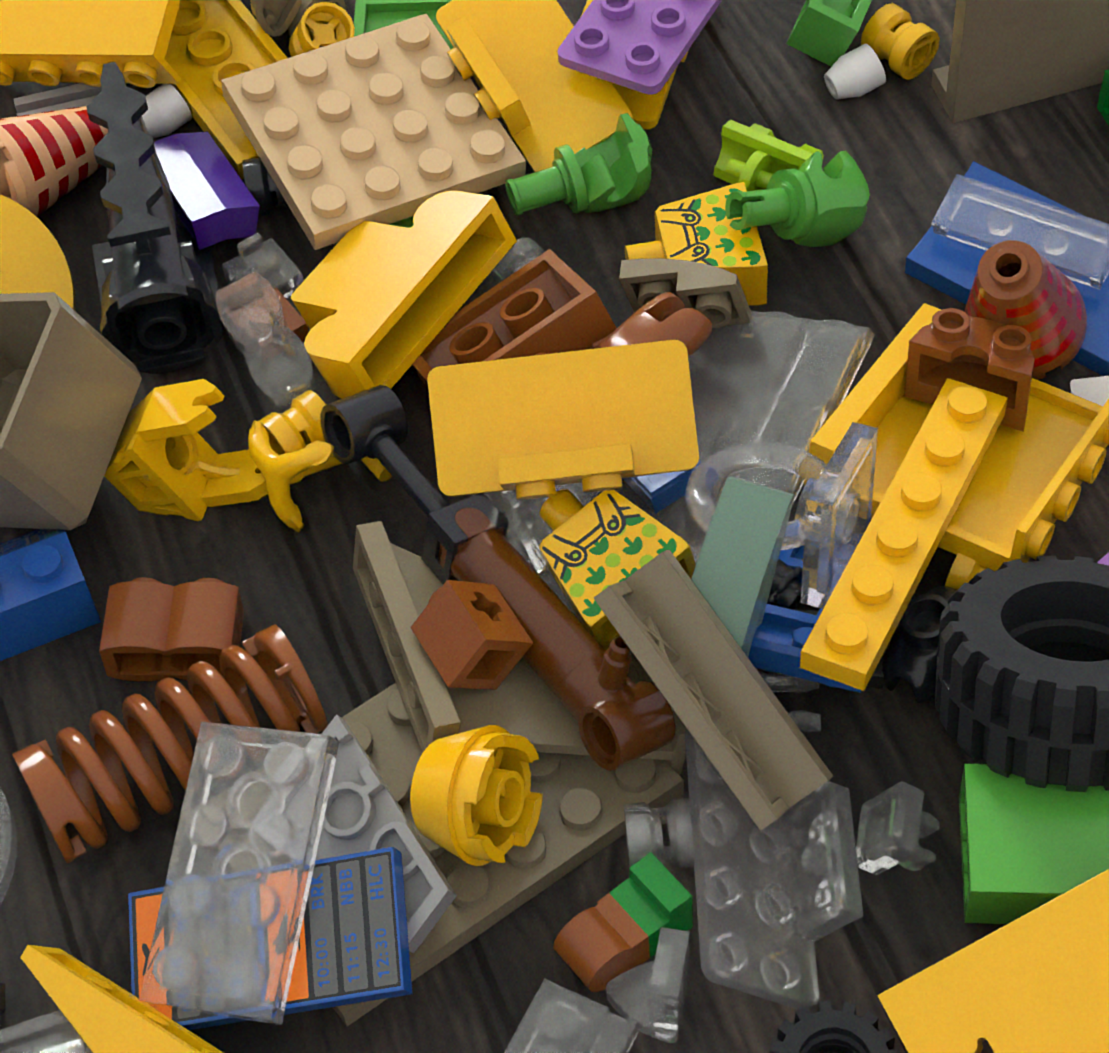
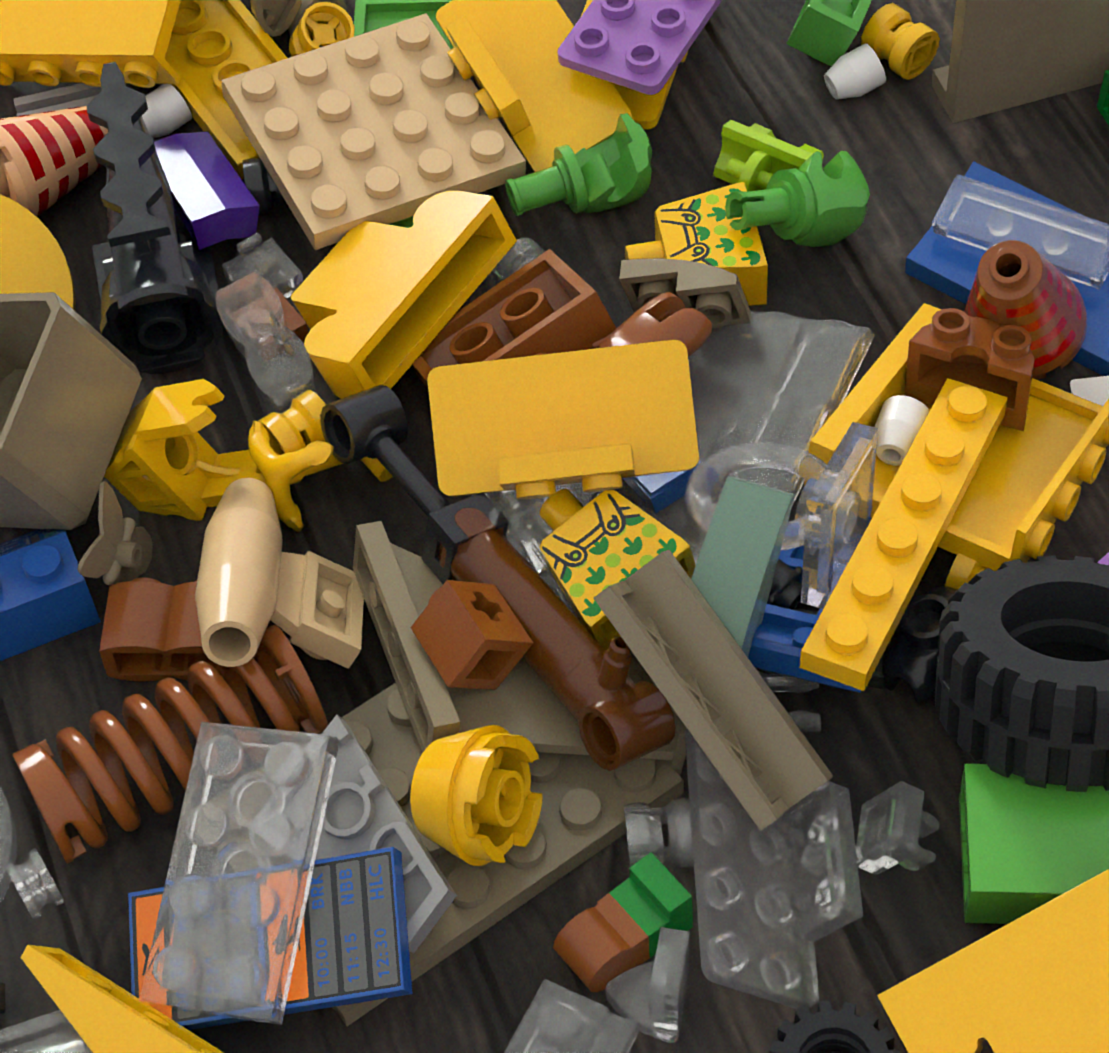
(34, 883): none -> clear bush
(120, 549): none -> dark tan piece
(251, 581): none -> tan plate
(898, 426): none -> white hose

